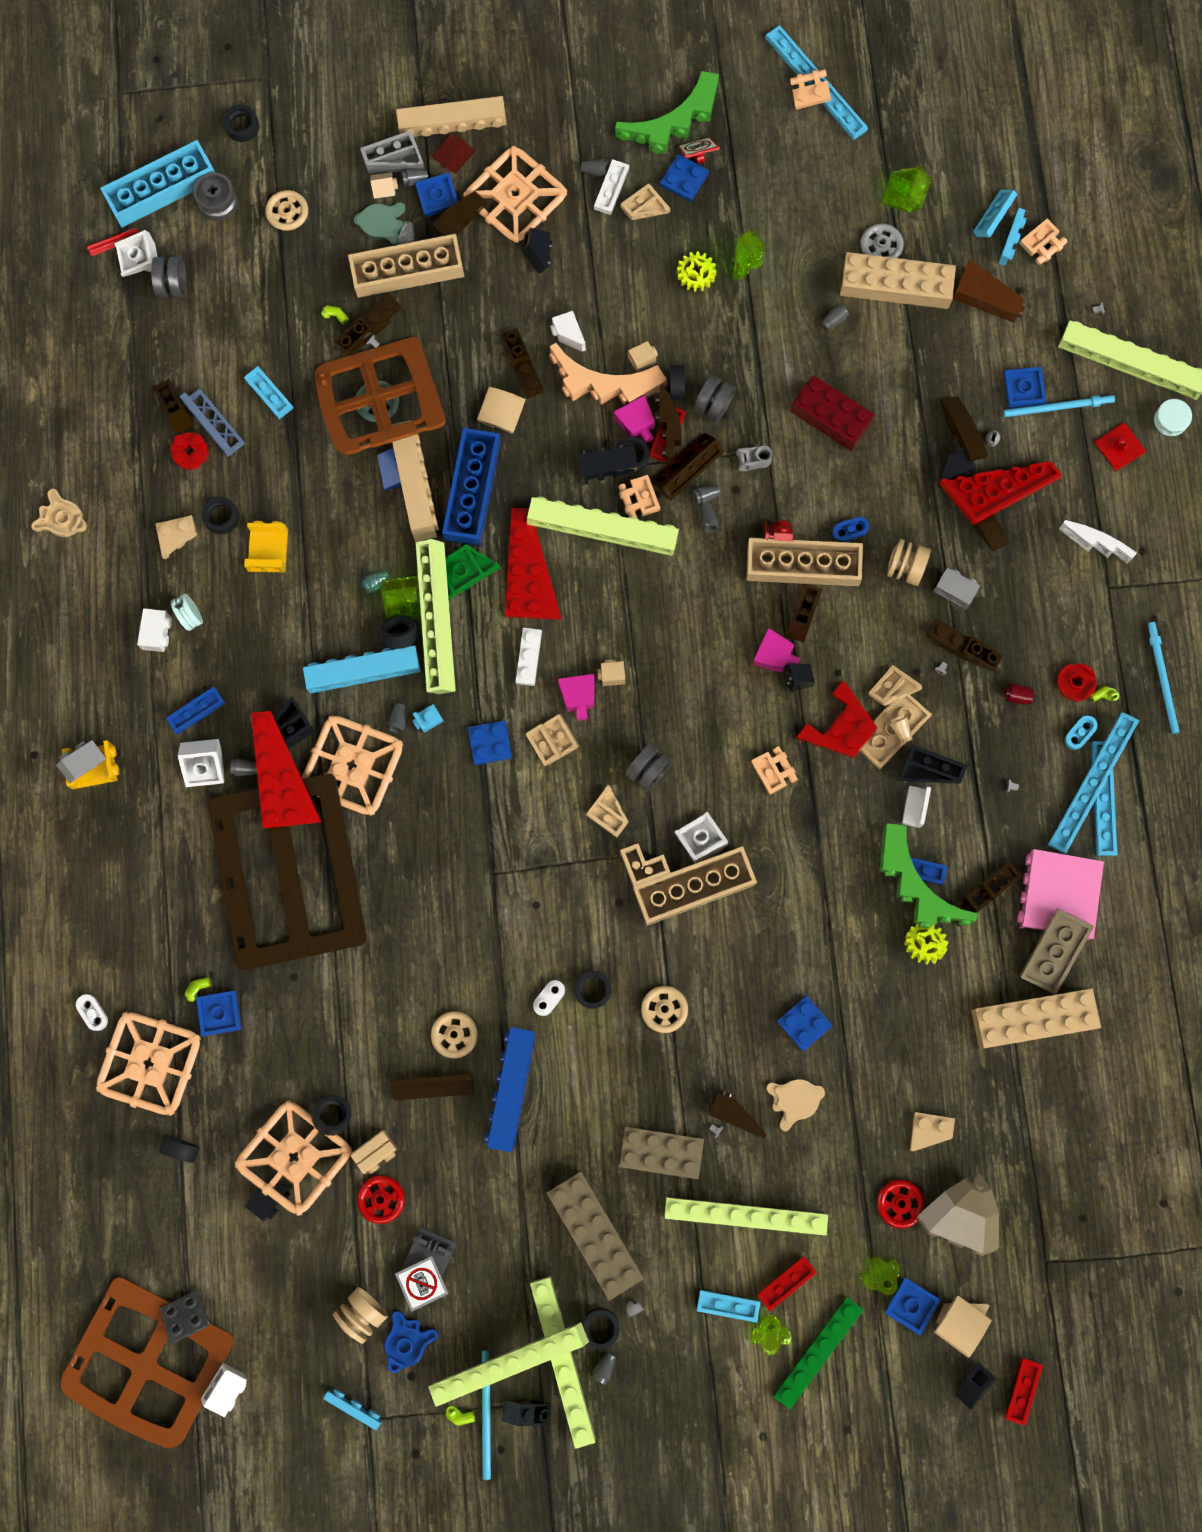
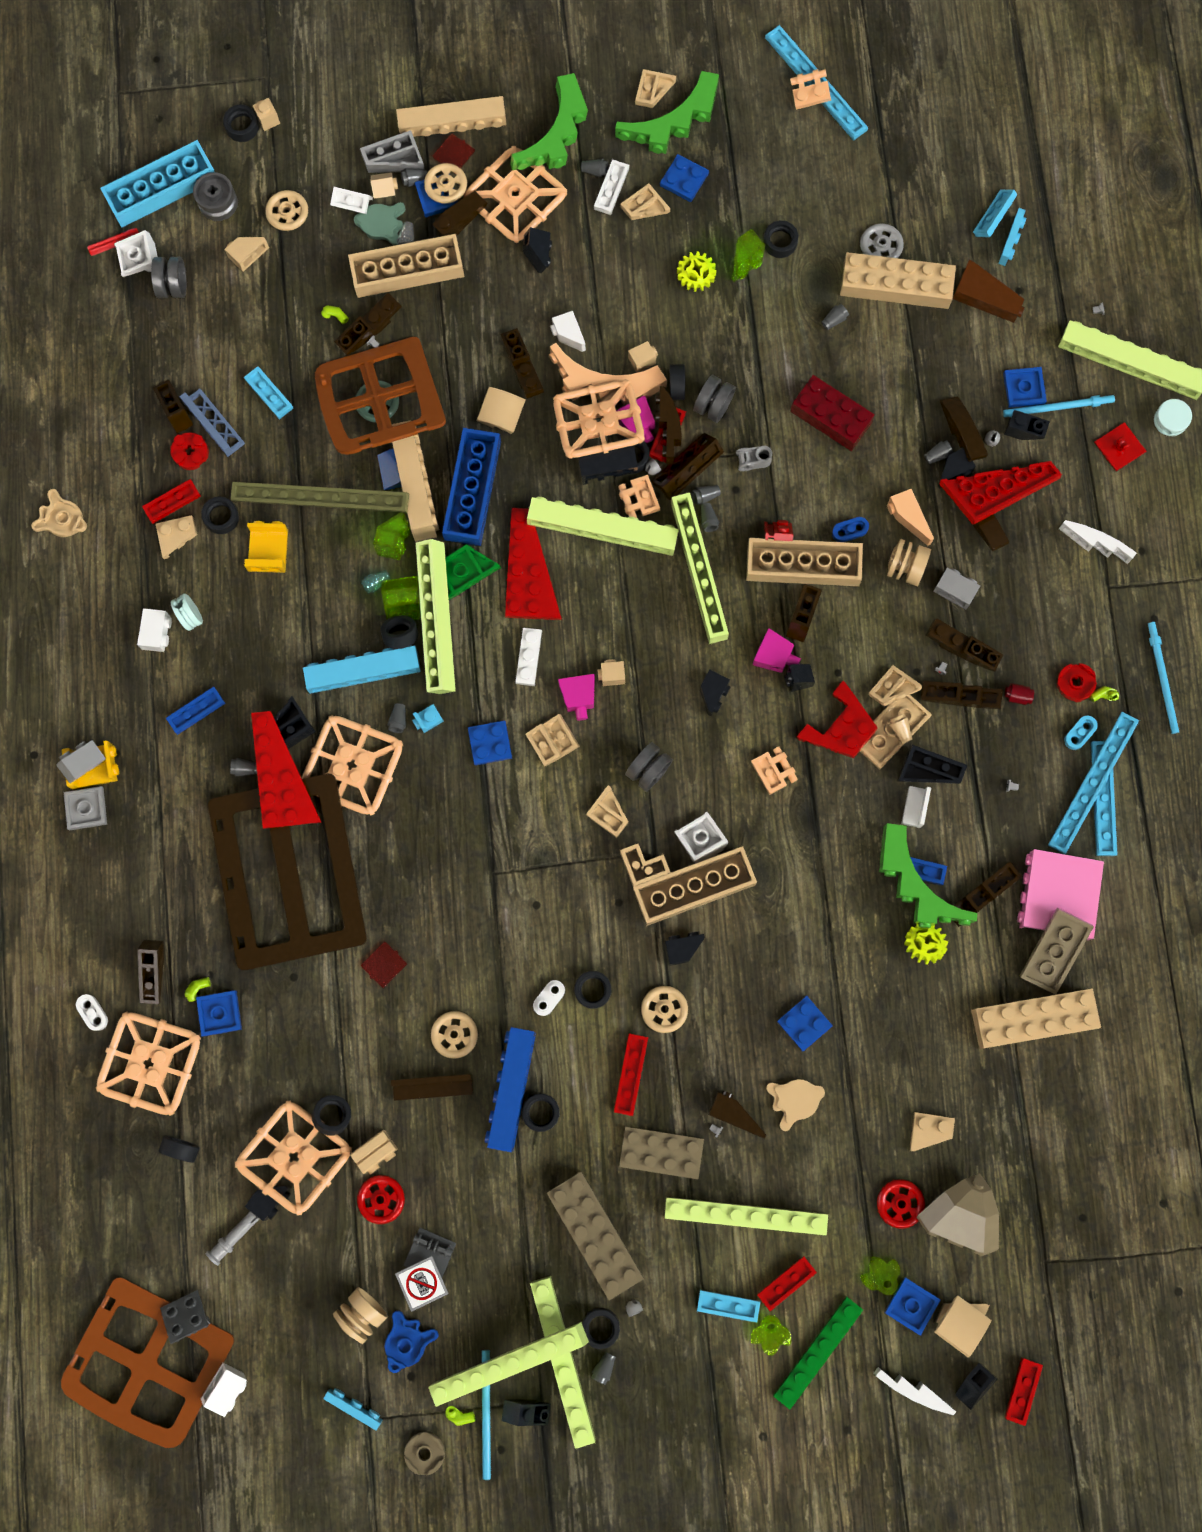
(85, 808): none -> light grey tile
(150, 971): none -> dark brown slope
(171, 501): none -> red plate
(201, 762): white slope -> none
(226, 1244): none -> light grey pin
(246, 250): none -> tan slope
(266, 114): none -> tan brick
(320, 497): none -> olive plate
(350, 200): none -> white panel
(383, 964): none -> clear red piece
(391, 537): none -> clear neon green slope
(433, 1444): none -> dark tan tile
(446, 168): none -> tan plate
(540, 1097): none -> black tyre
(563, 132): none -> bright green arch
(608, 424): none -> light nougat plate
(631, 1074): none -> red plate
(652, 467): none -> light grey hinge
(653, 87): none -> tan wing
(682, 949): none -> black slope
(698, 148): piece -> none
(699, 568): none -> yellowish green brick
(712, 690): none -> black slope
(779, 252): none -> black tyre
(907, 189): clear neon green slope -> none
(908, 513): none -> light nougat slope
(919, 1394): none -> white slope
(938, 452): none -> dark grey cone
(962, 695): none -> dark brown slope
(1026, 426): none -> black slope
(1039, 237): light nougat plate -> none

